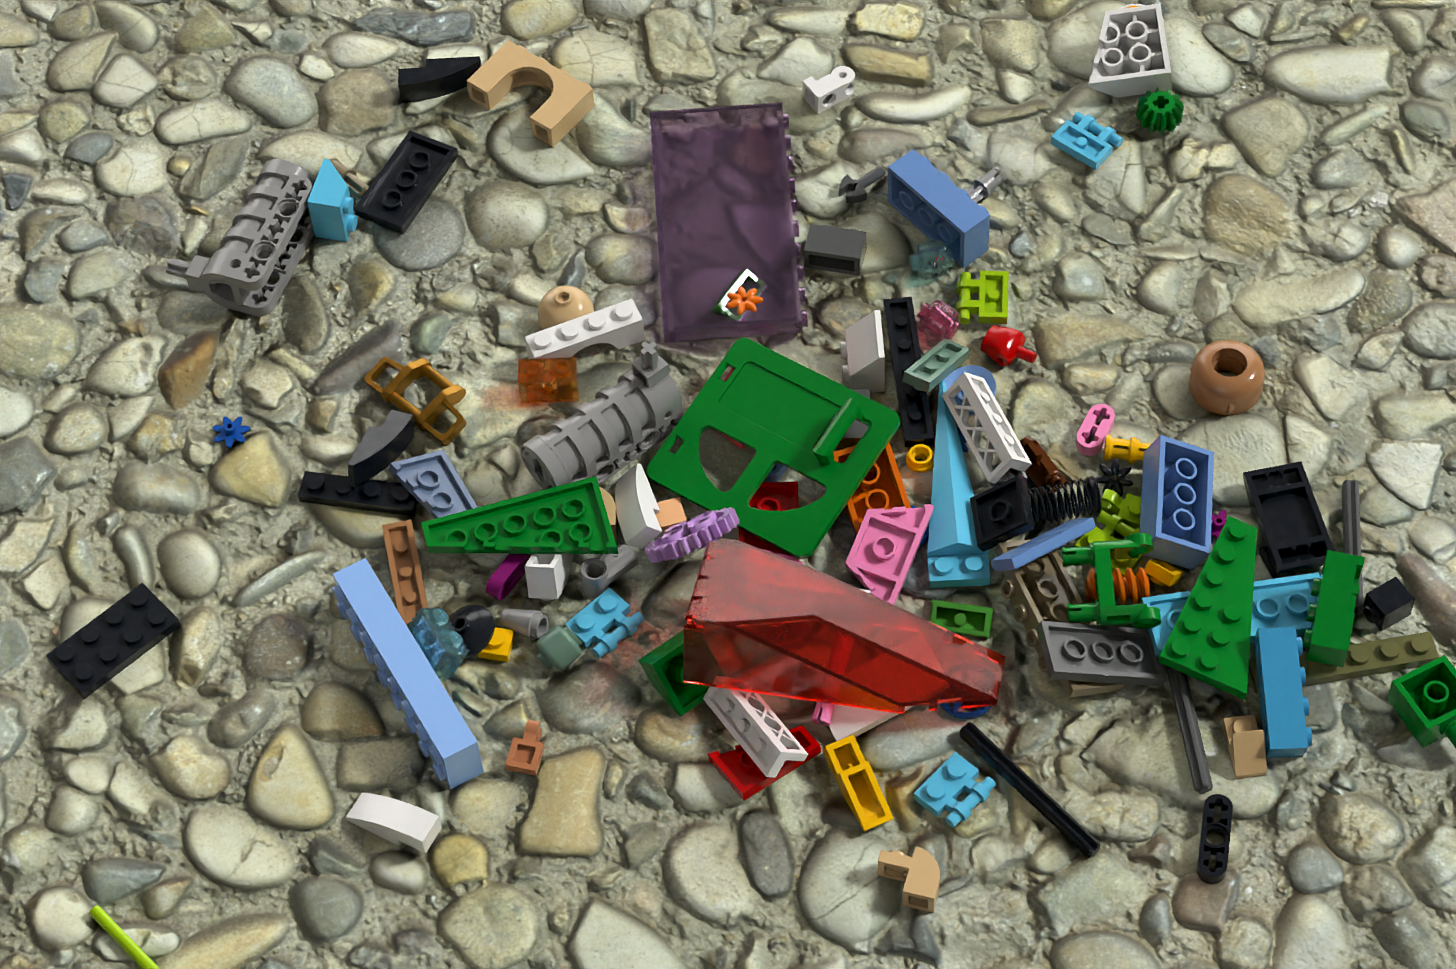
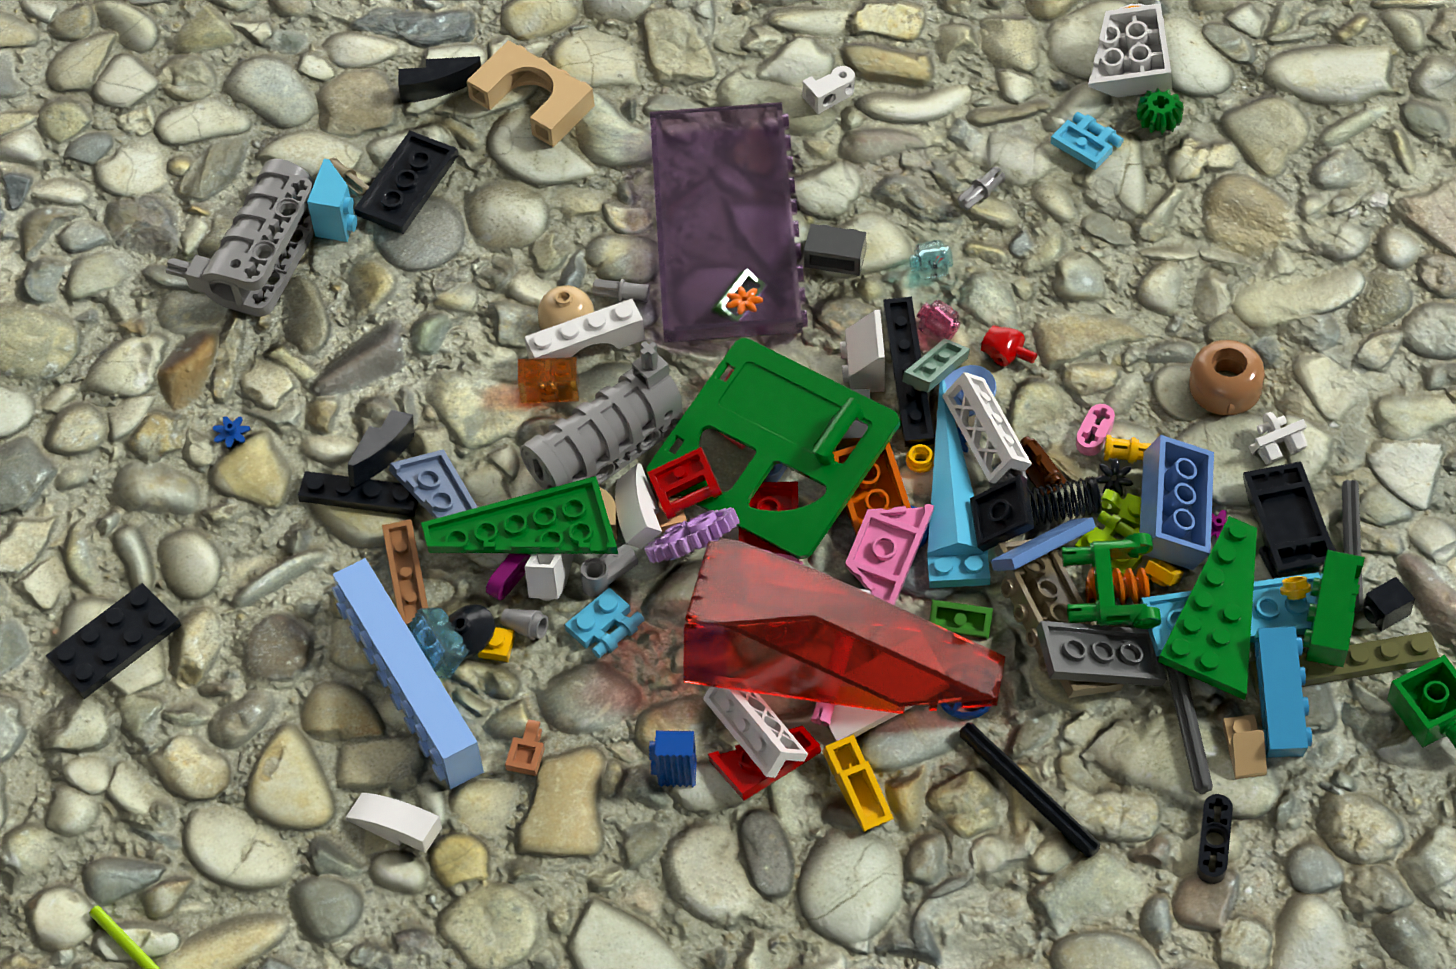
(449, 396): pearl gold bar -> none
(558, 647): sand green head -> none
(621, 290): none -> light grey axle
(665, 673): green slope -> none
(674, 758): none -> blue brick
(681, 475): none -> red plate
(859, 185): dark grey bar -> none
(919, 874): tan brick -> none
(938, 207): medium blue brick -> none
(947, 784): medium azure plate -> none
(992, 297): lime plate -> none
(1290, 434): none -> white hips
(1295, 587): none -> yellow plate

